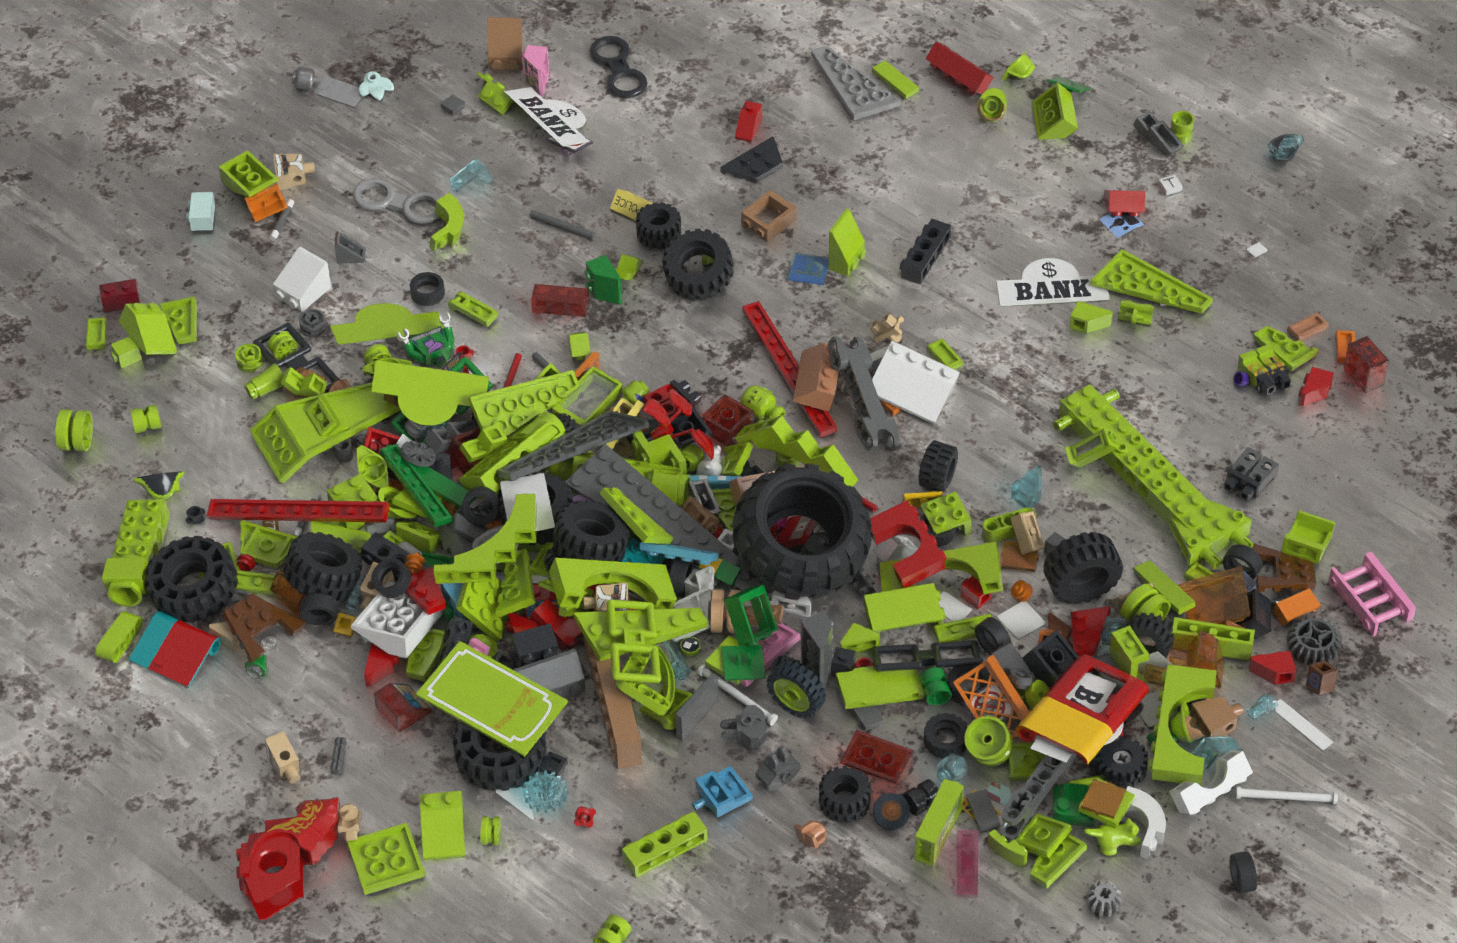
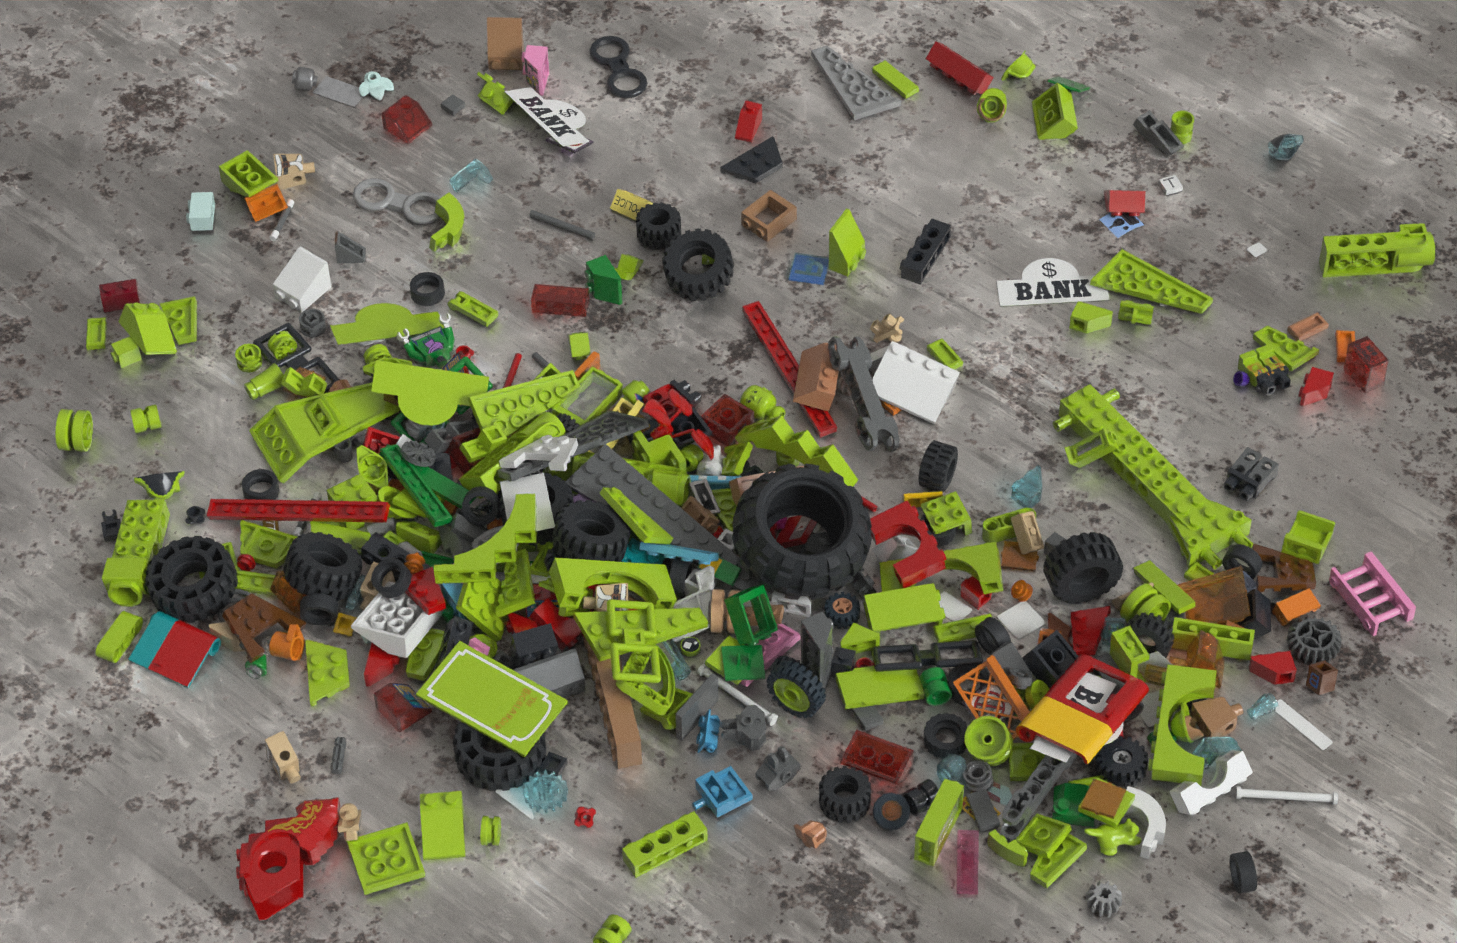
(110, 526): none -> black plate
(257, 476): none -> black tyre
(289, 644): none -> orange piece
(326, 670): none -> lime wing
(406, 119): none -> clear red slope
(547, 448): none -> white wing
(708, 724): none -> dark azure hinge
(848, 605): none -> black wheel
(982, 771): none -> flat silver wheel
(1377, 252): none -> lime brick

